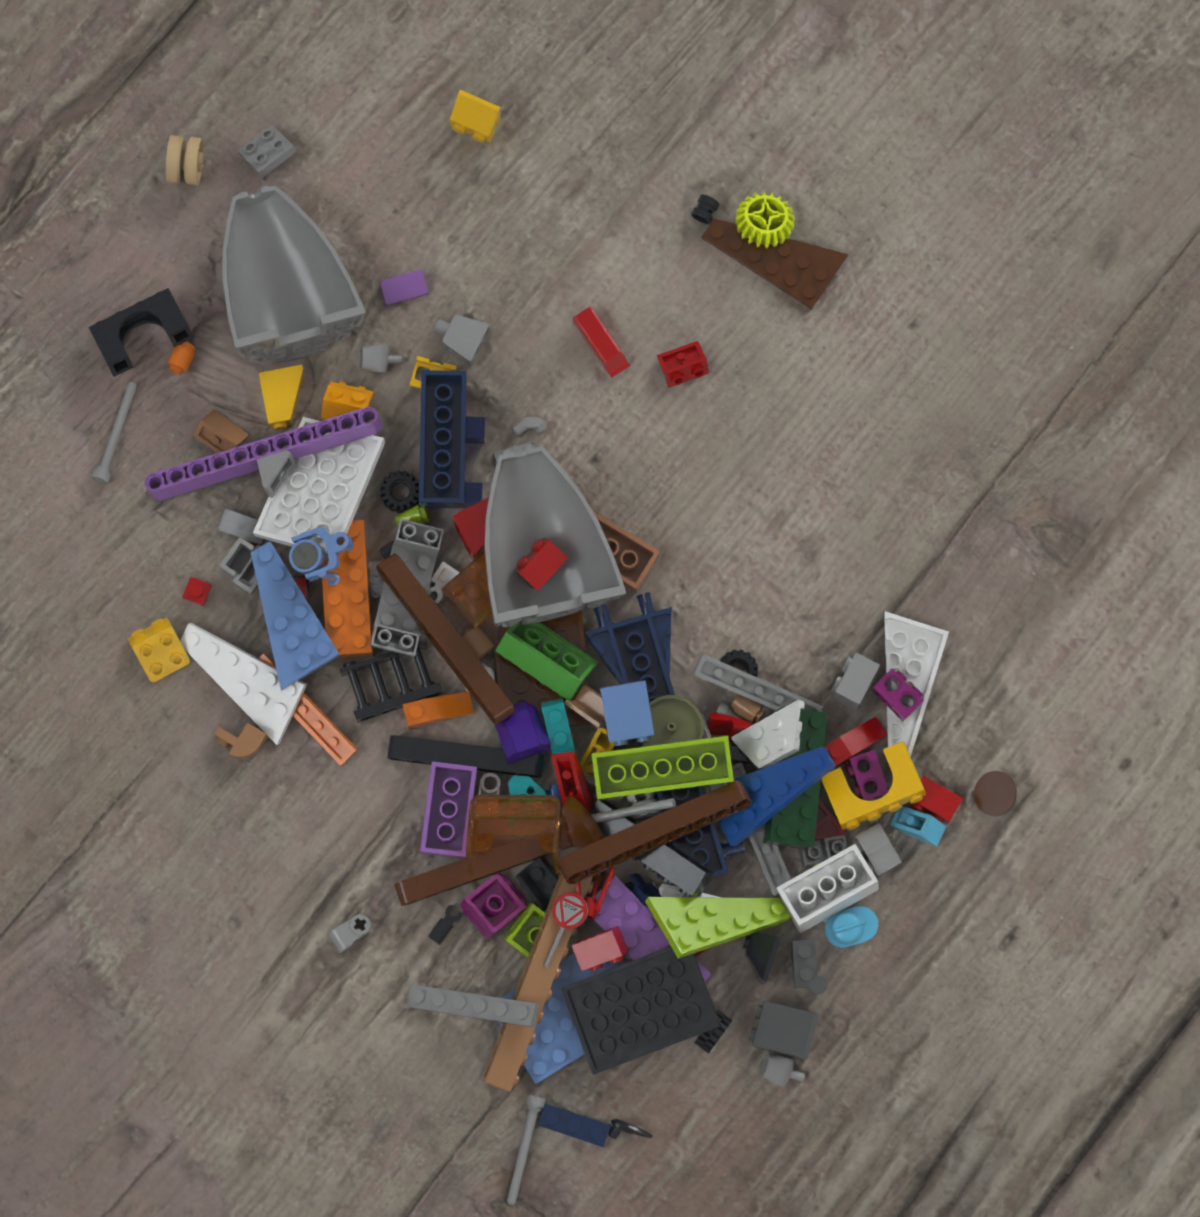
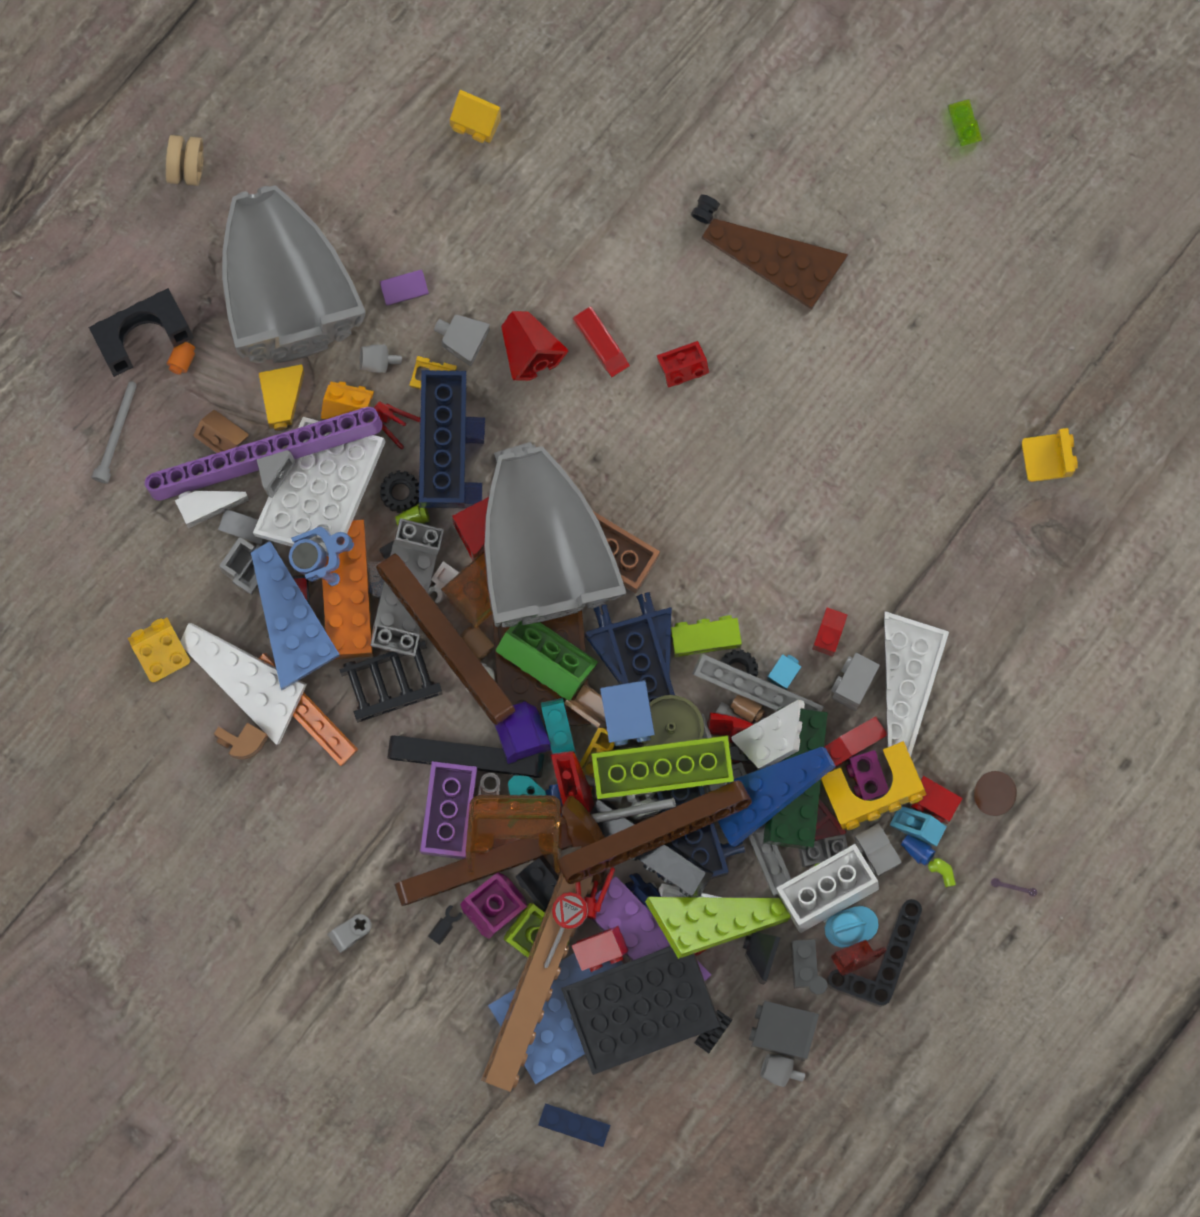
(197, 591): red plate -> none
(206, 504): none -> white slope
(267, 151): light grey plate -> none
(386, 413): none -> red plant
(437, 709): orange slope -> none
(473, 1005): light grey plate -> none
(529, 423): light grey arm -> none
(530, 346): none -> red slope
(534, 1106): light grey piece -> none
(540, 563): red brick -> none
(626, 1127): black bar -> none
(705, 636): none -> lime brick
(774, 212): neon yellow gear -> none
(784, 671): none -> medium azure brick
(829, 632): none -> red slope
(856, 957): none -> clear red panel
(886, 962): none -> black beam
(892, 699): magenta brick -> none
(918, 850): none -> blue cone
(944, 869): none -> lime arm
(964, 122): none -> clear neon green slope
(996, 882): none -> clear purple hinge
(1049, 456): none -> yellow bracket

